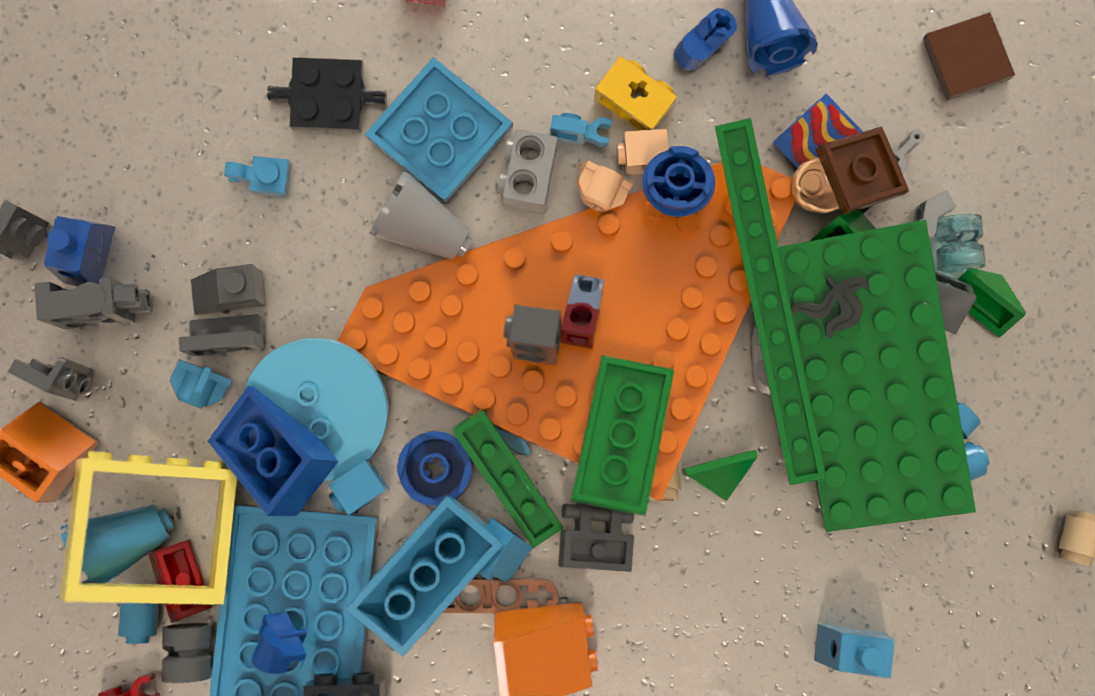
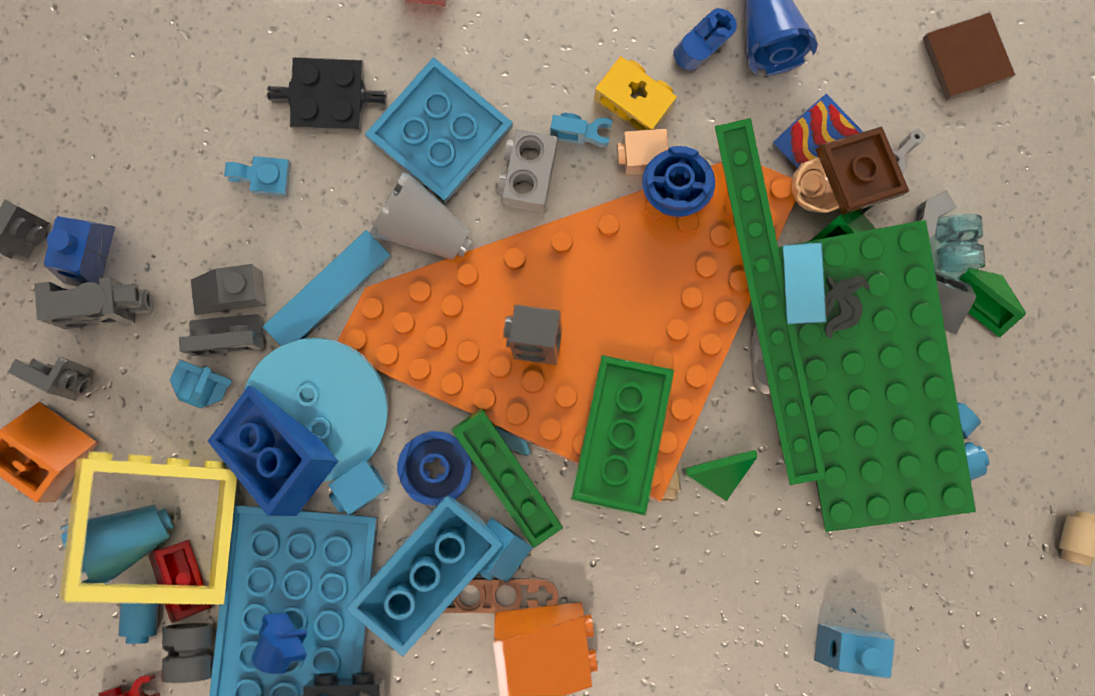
(328, 290): none -> dark azure tile
(582, 311): dark red leg -> none
(595, 549): dark grey plate -> none
(601, 187): light nougat piece -> none
(804, 283): none -> medium azure slope

